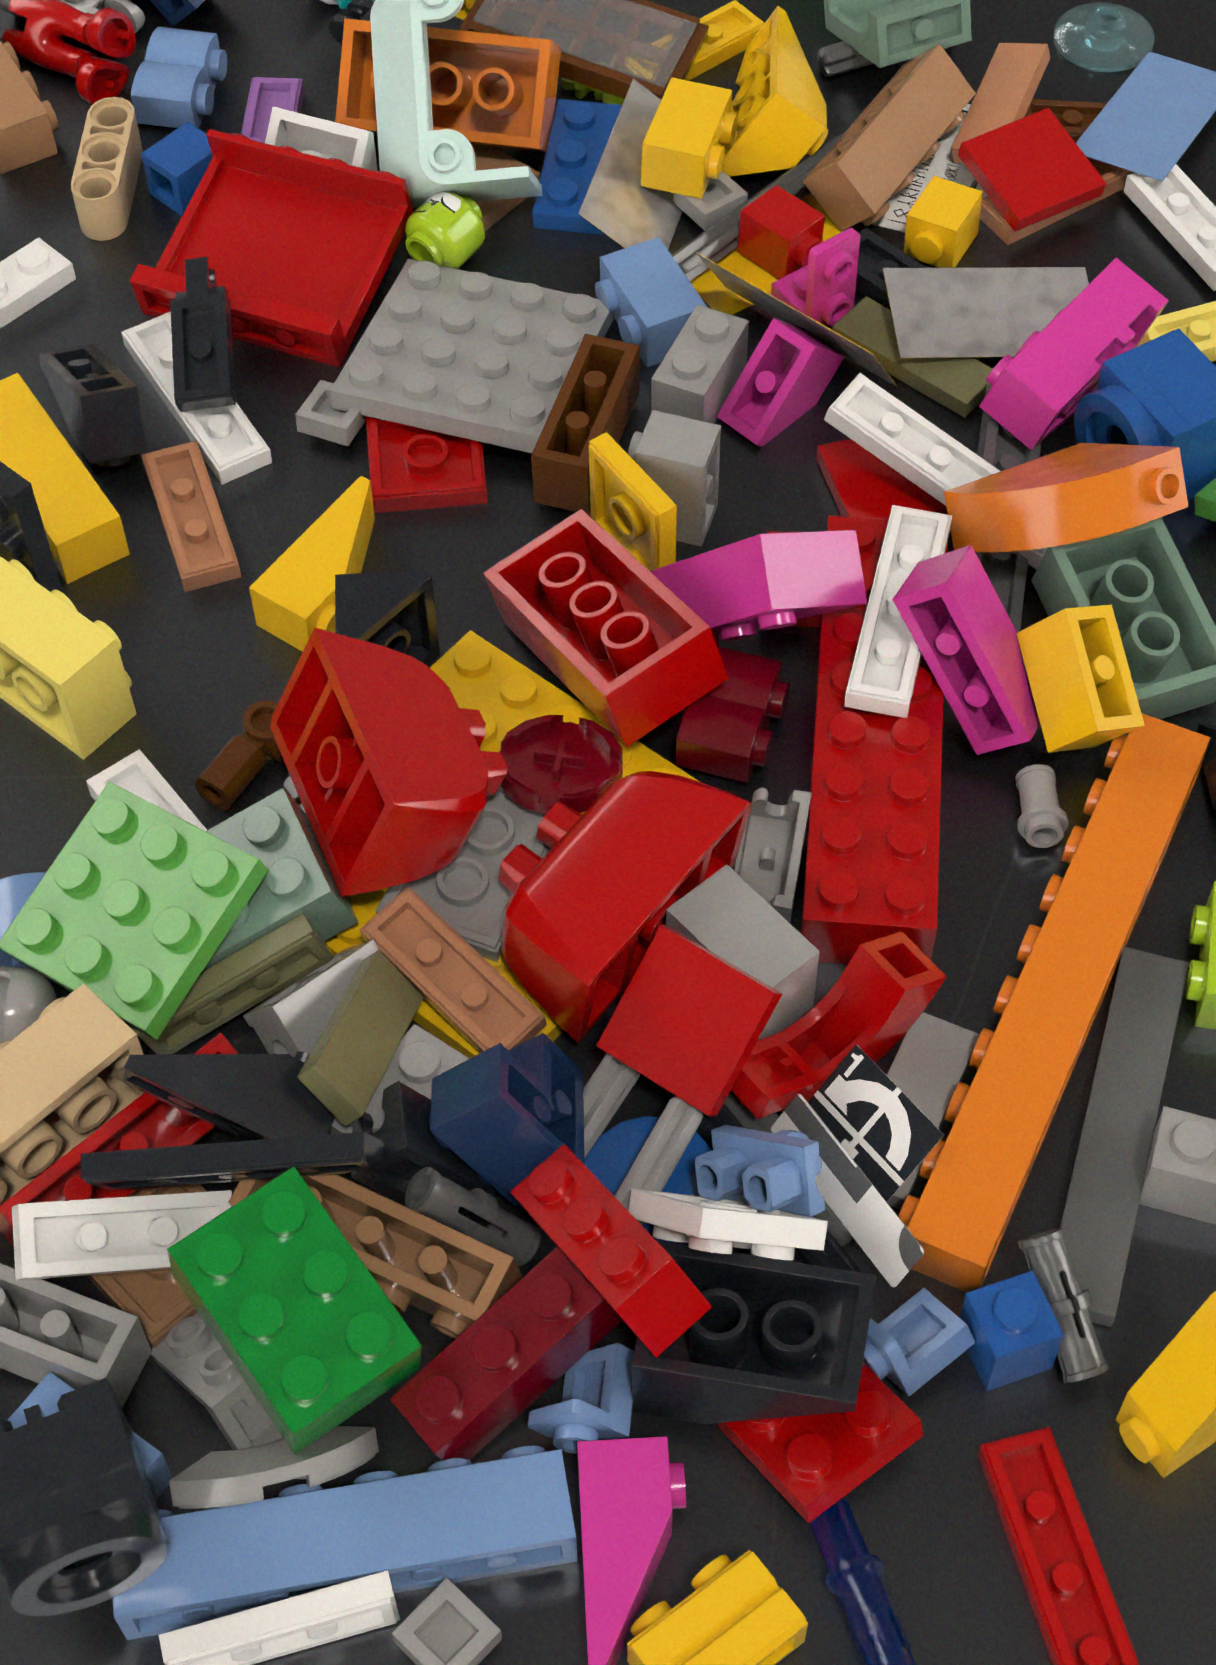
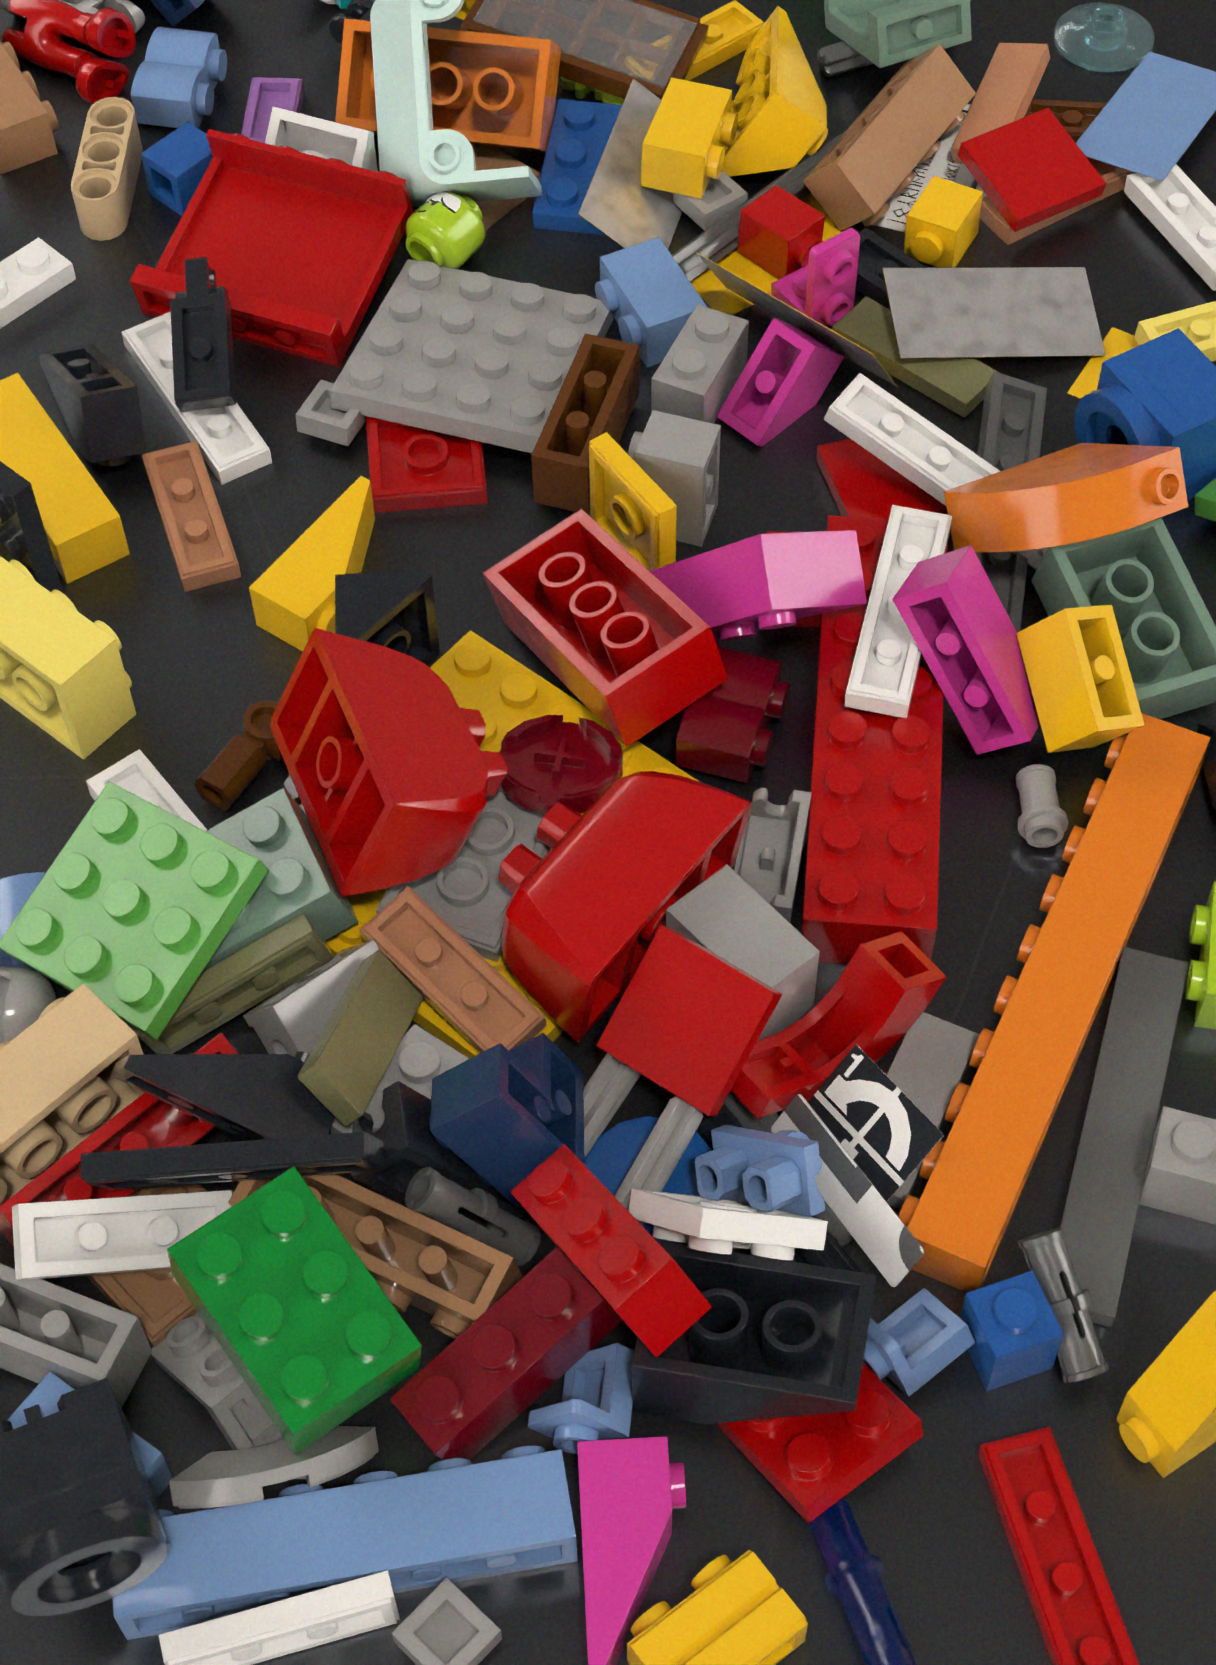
(1065, 359): dark pink wedge -> none

